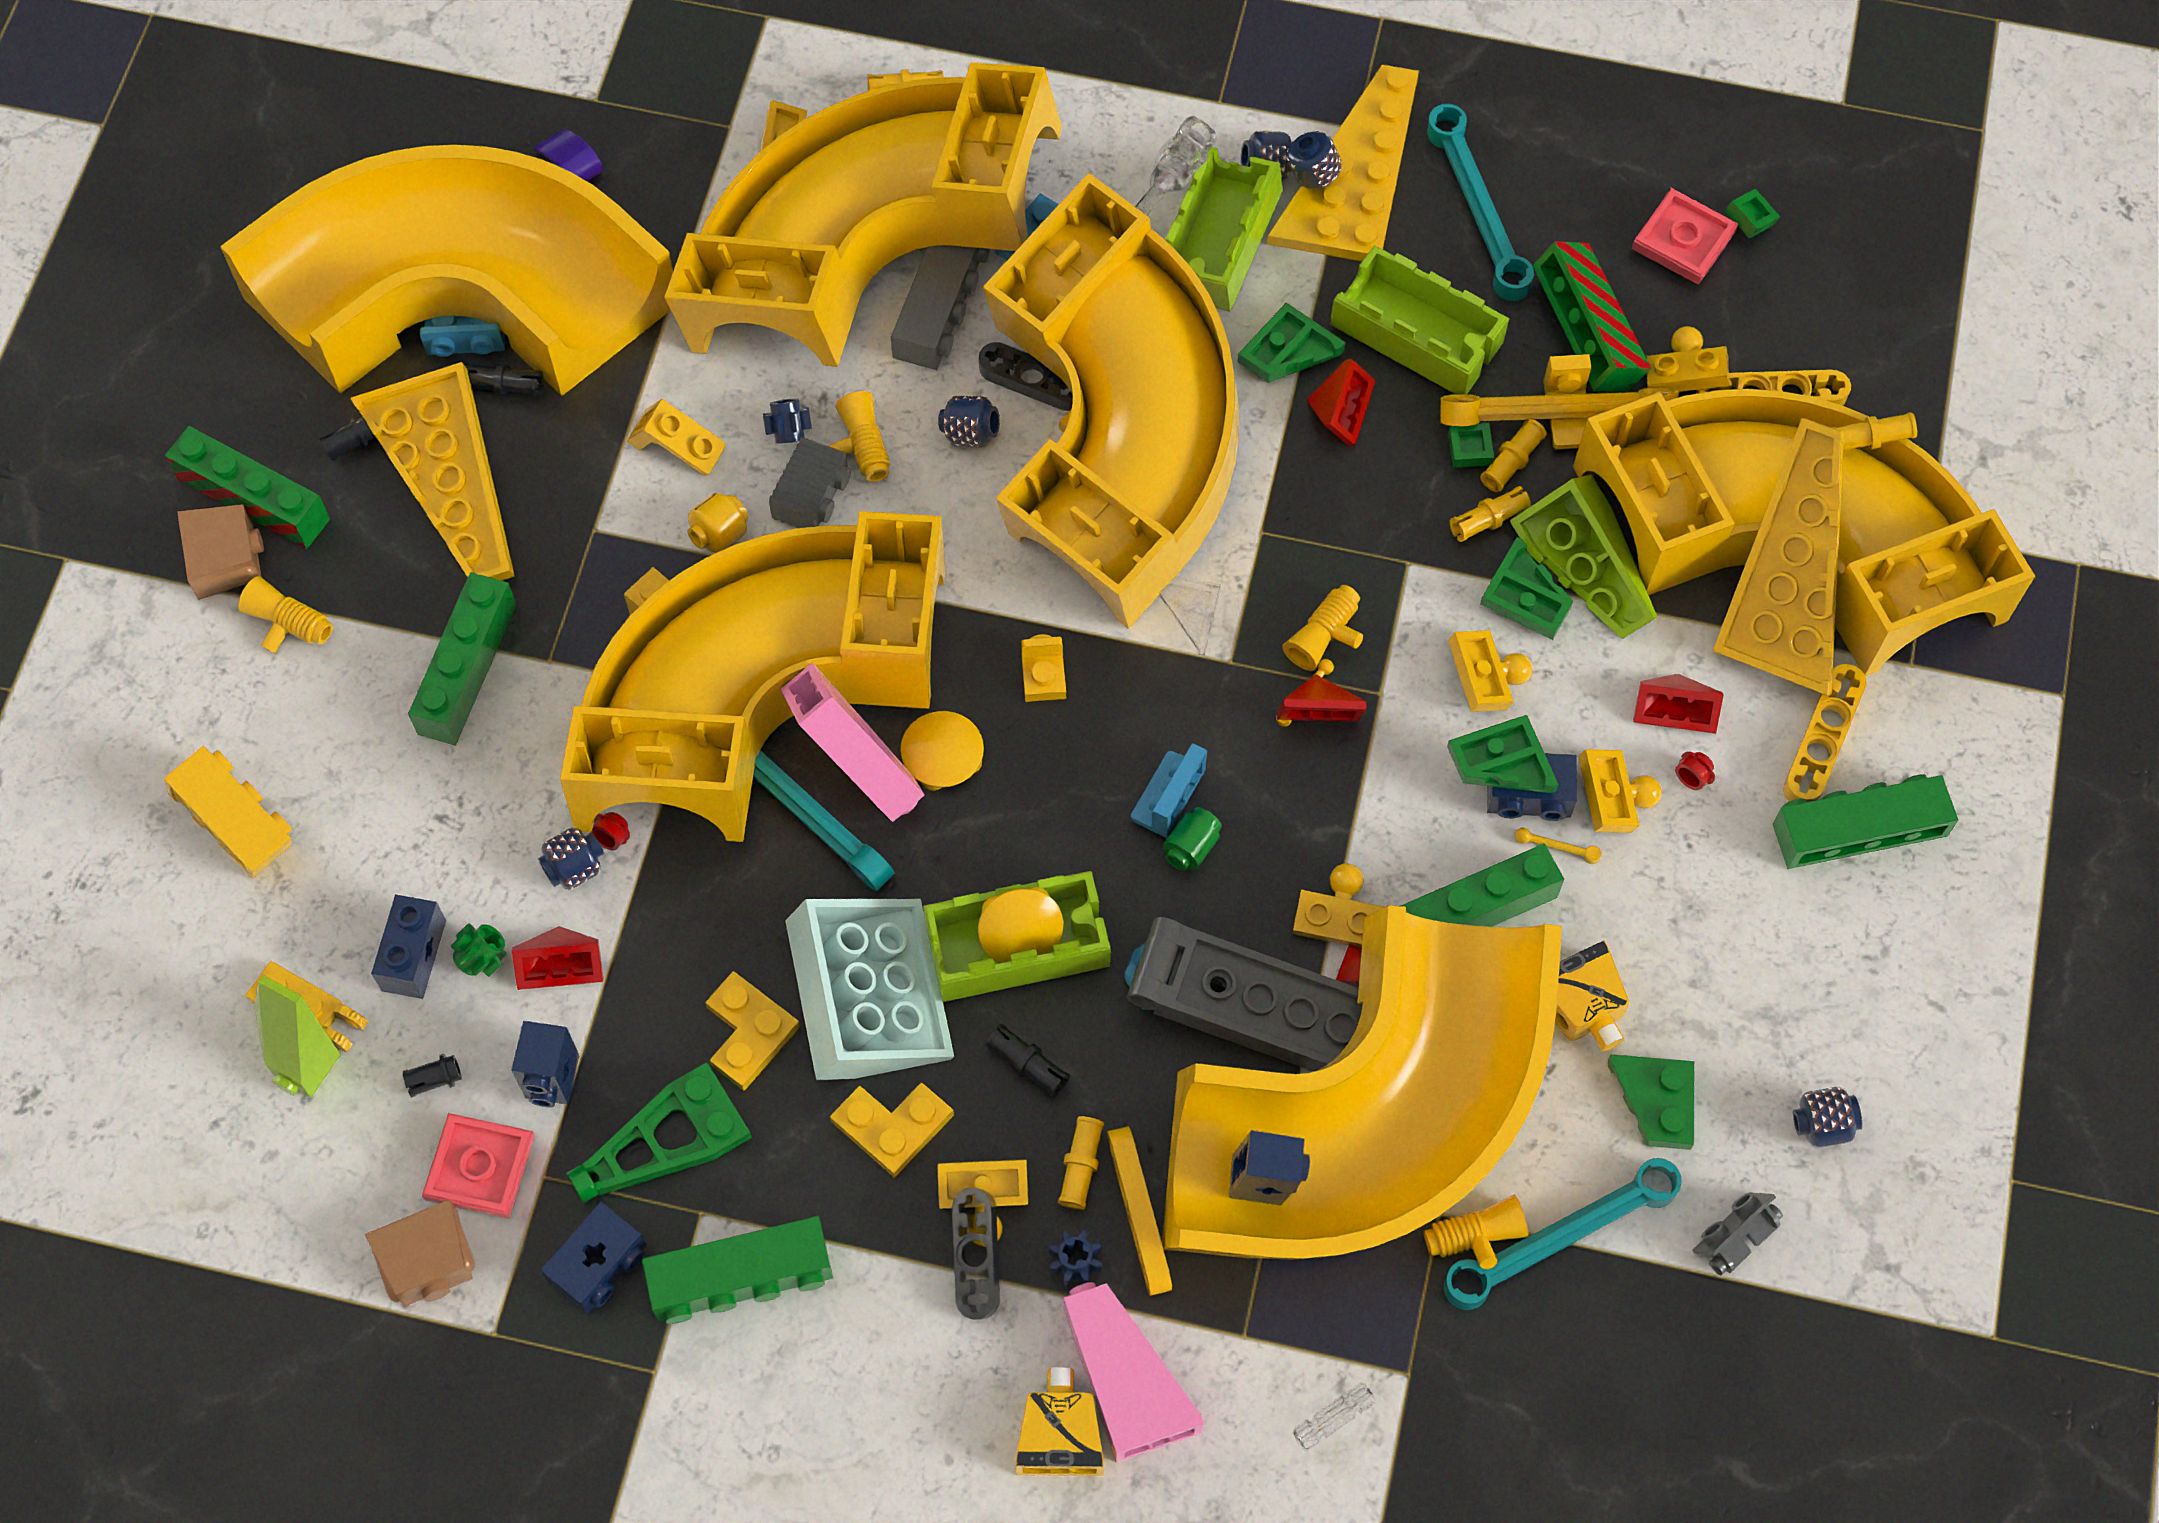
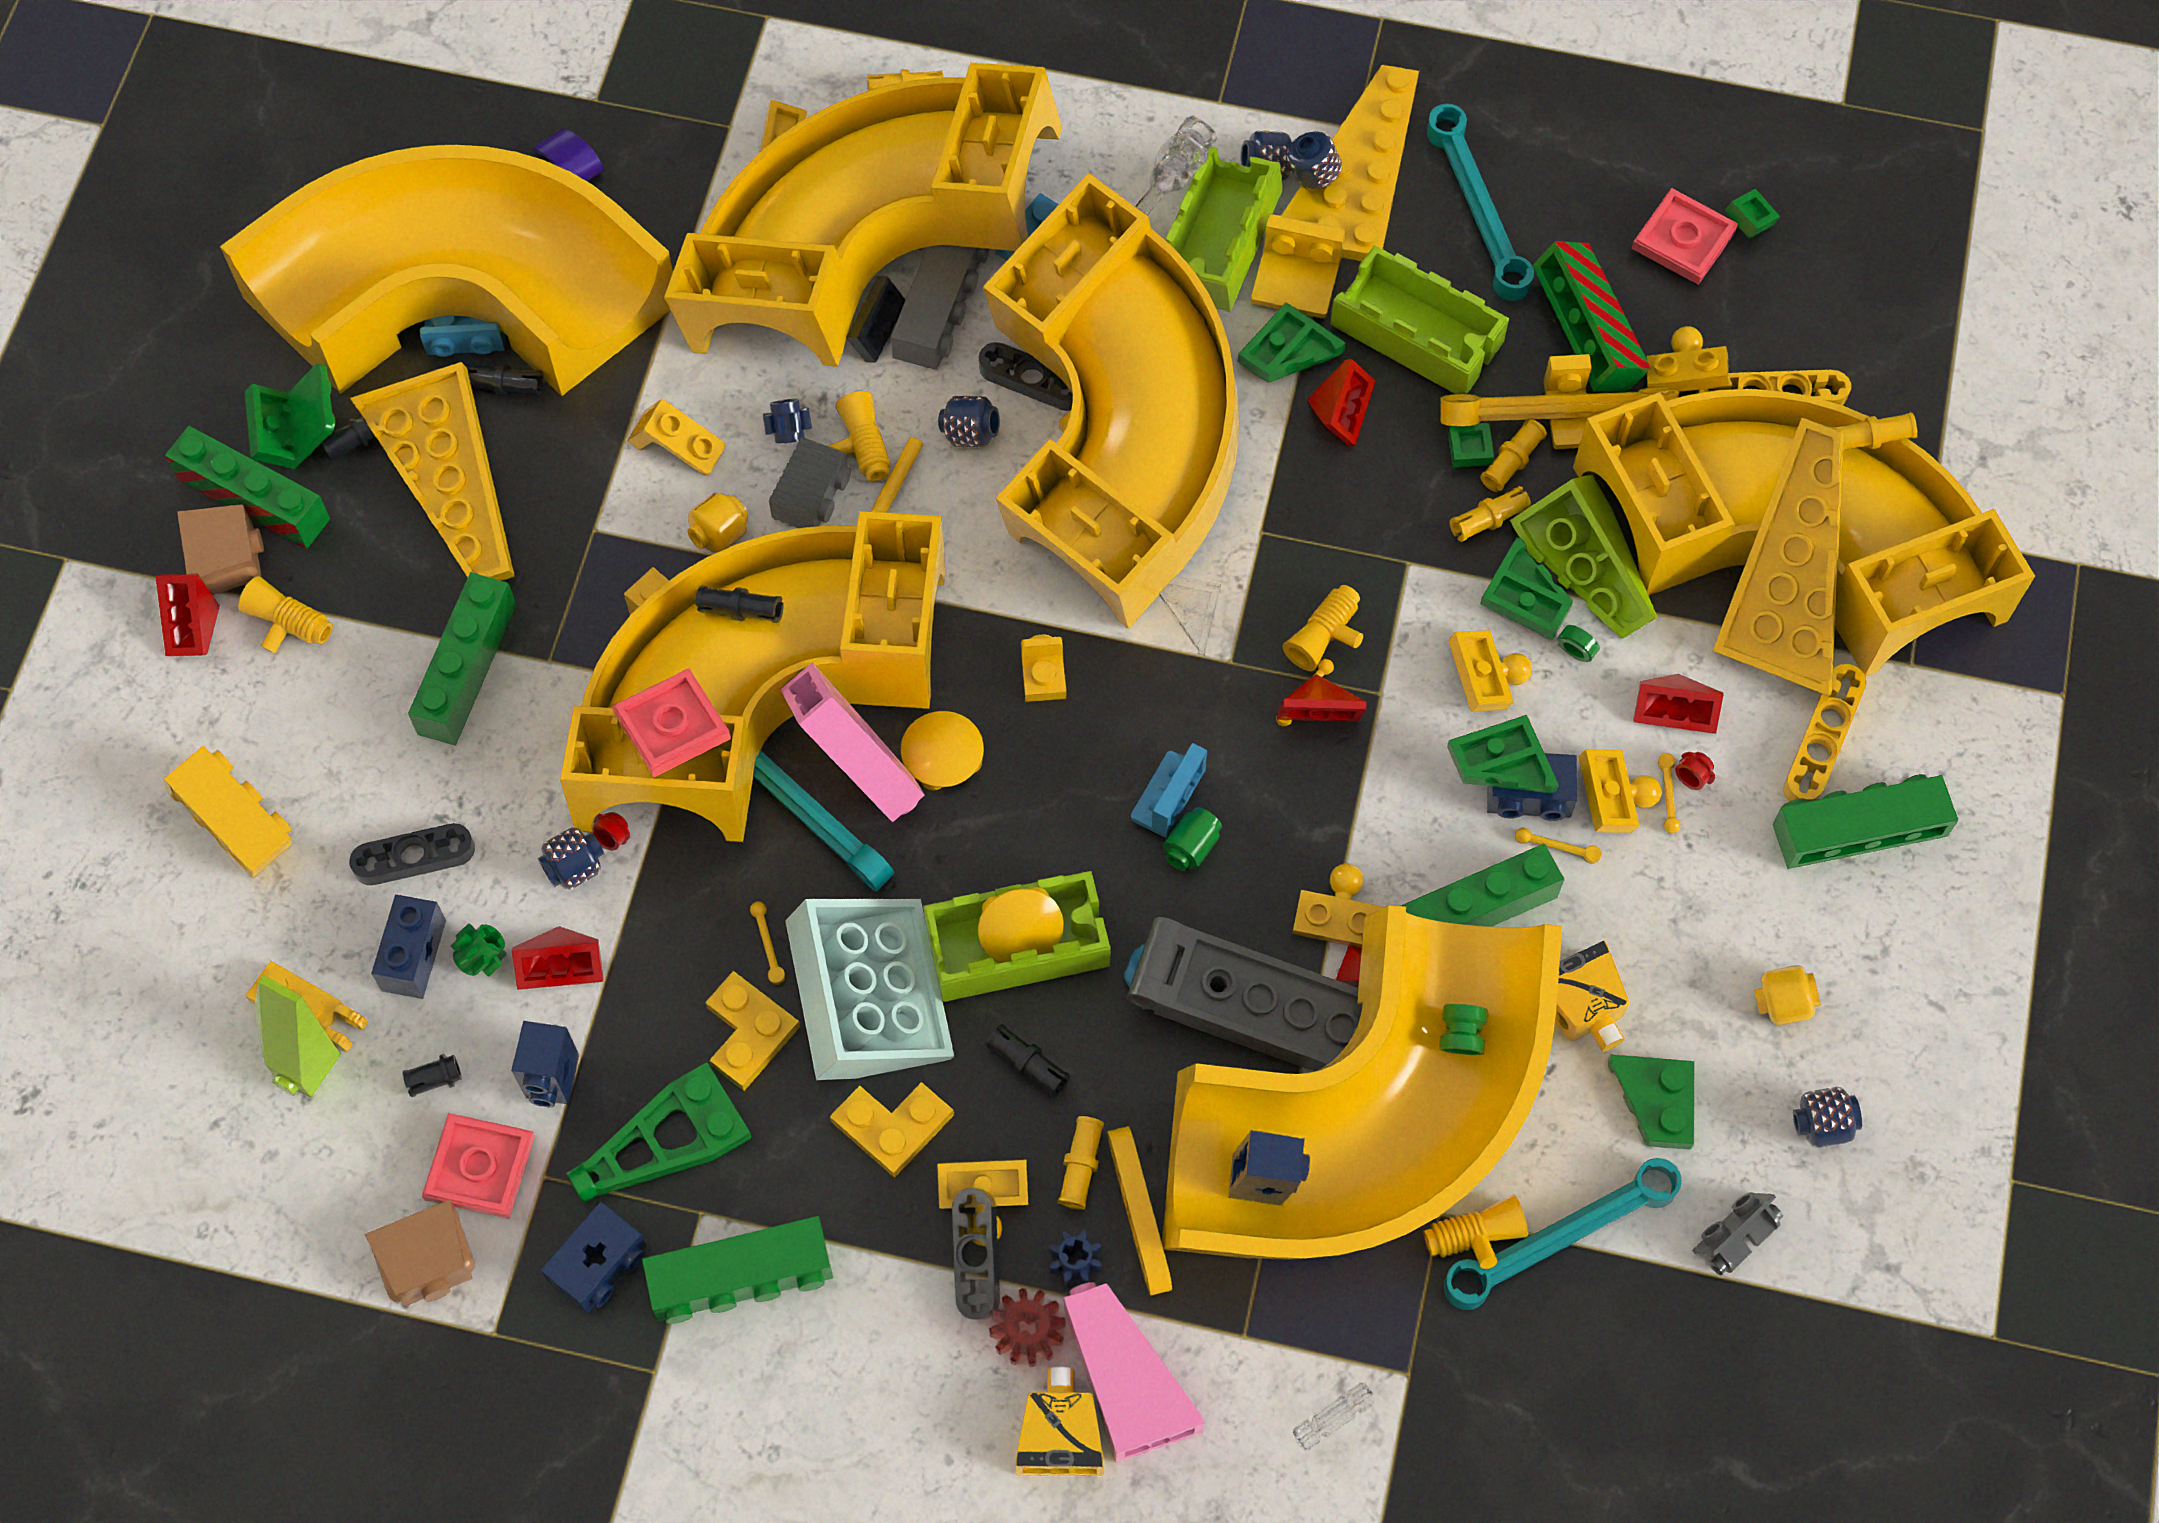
(186, 614): none -> red slope
(291, 423): none -> green bracket
(428, 863): none -> black beam
(671, 722): none -> coral plate
(739, 604): none -> black pin
(776, 974): none -> yellow hinge
(876, 319): none -> black plate
(897, 475): none -> yellow bar
(1024, 1343): none -> clear red gear
(1298, 265): none -> yellow bracket
(1463, 1025): none -> green wheel
(1578, 643): none -> green tile
(1666, 763): none -> yellow hinge
(1787, 995): none -> yellow head

